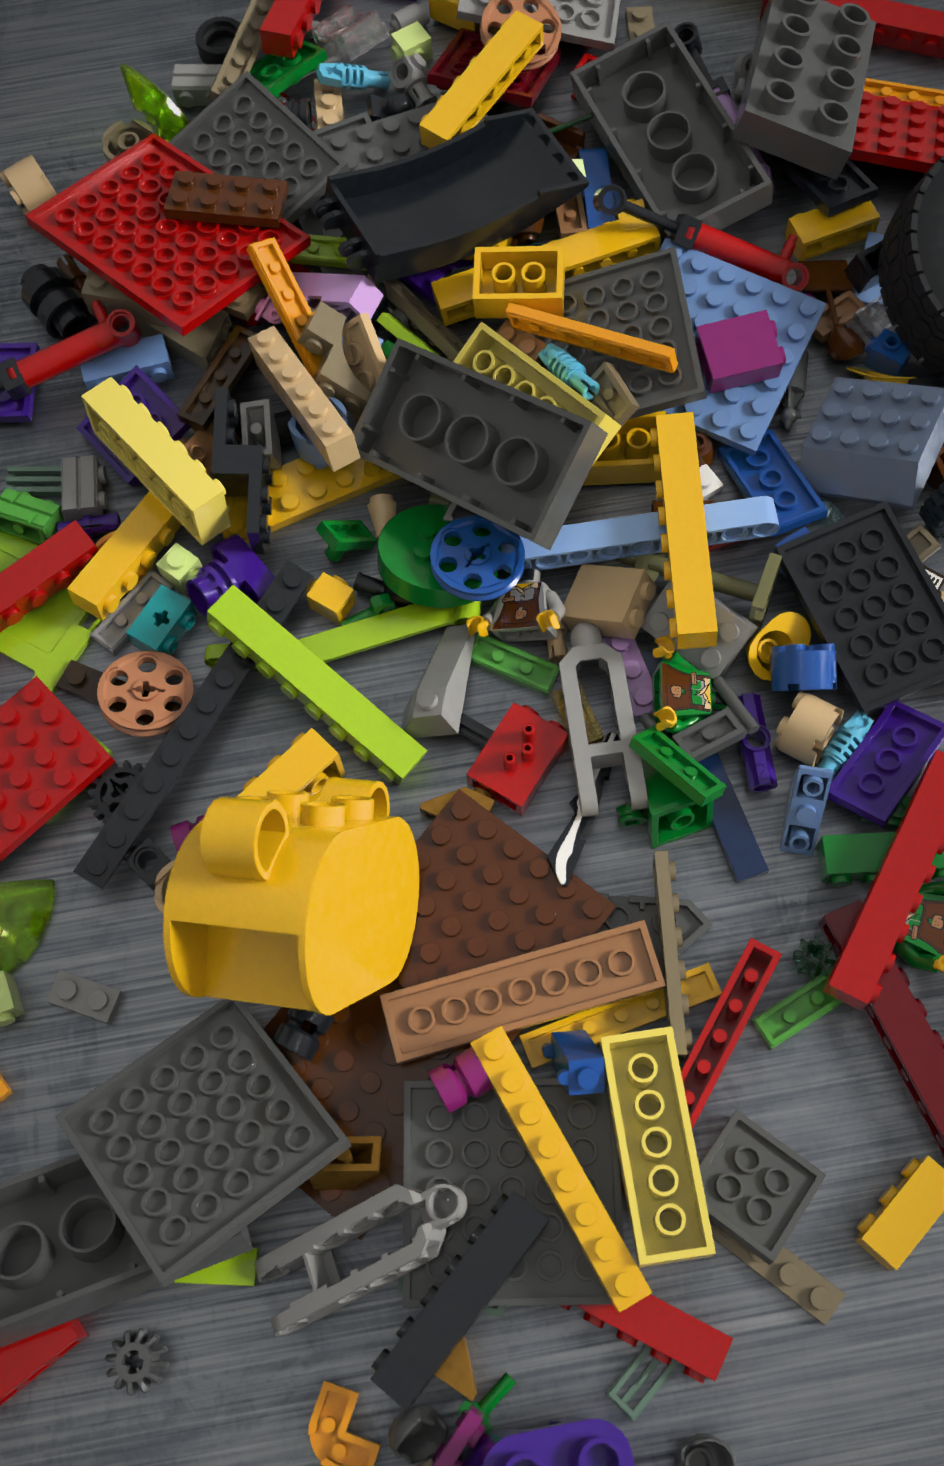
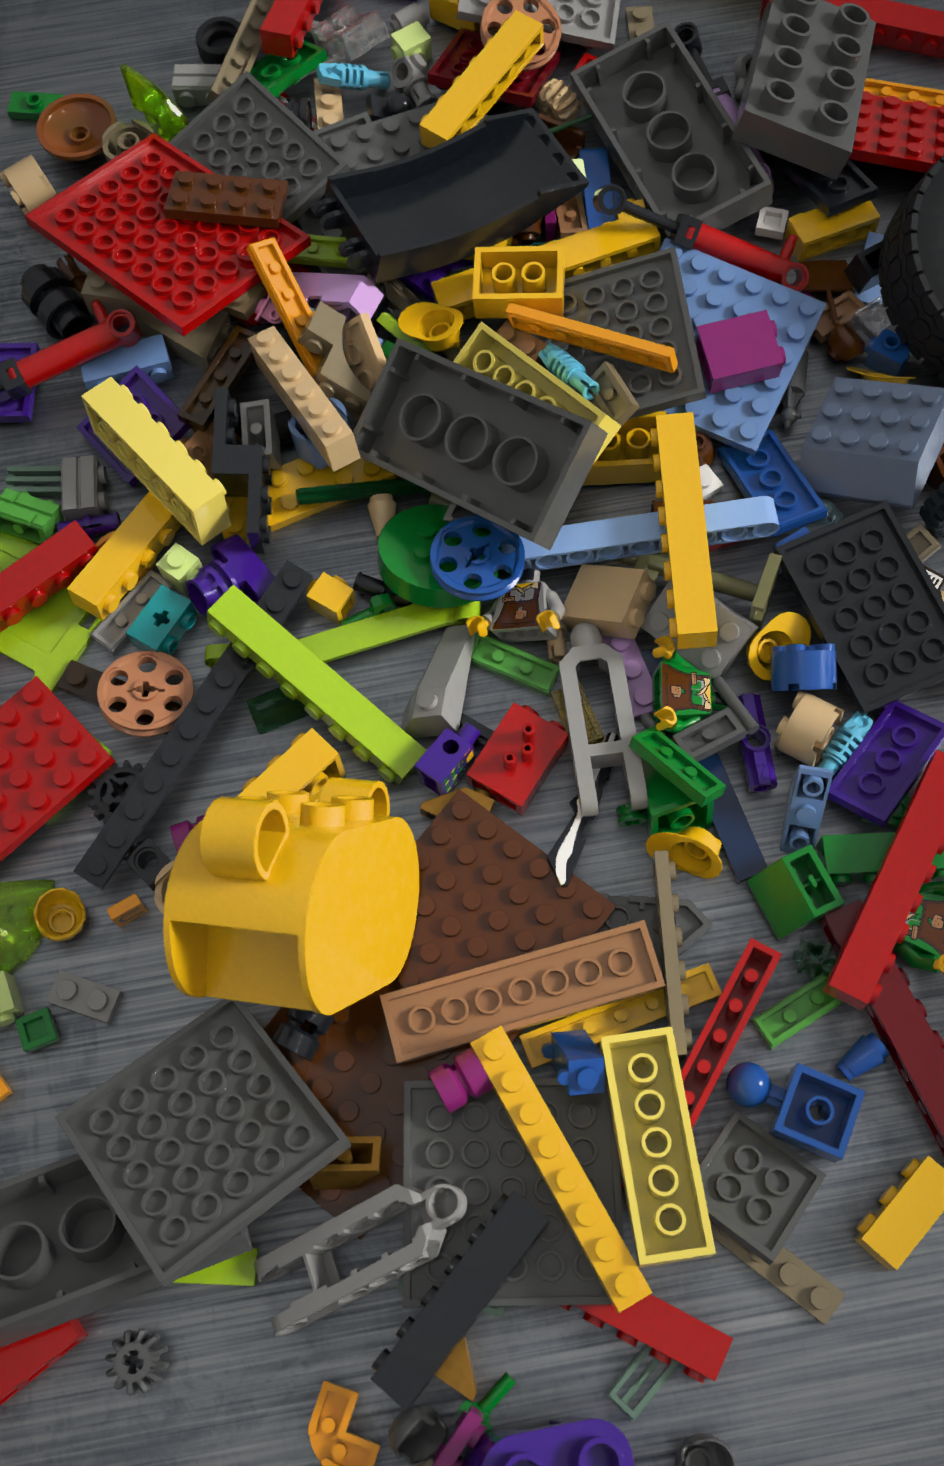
(29, 104): none -> green plate
(37, 1030): none -> green plate
(59, 914): none -> yellow hair
(74, 126): none -> dark orange dish
(127, 910): none -> light orange tile
(274, 710): none -> clear green slope
(345, 536): green tile -> none
(356, 491): none -> dark green axle
(432, 324): none -> yellow piece
(447, 759): none -> dark purple torso
(550, 226): none -> magenta tile
(558, 101): none -> tan gear
(691, 849): none -> yellow piece
(771, 222): none -> white plate
(792, 1122): none -> blue brick
(795, 892): none -> green slope
(863, 1056): none -> blue cone

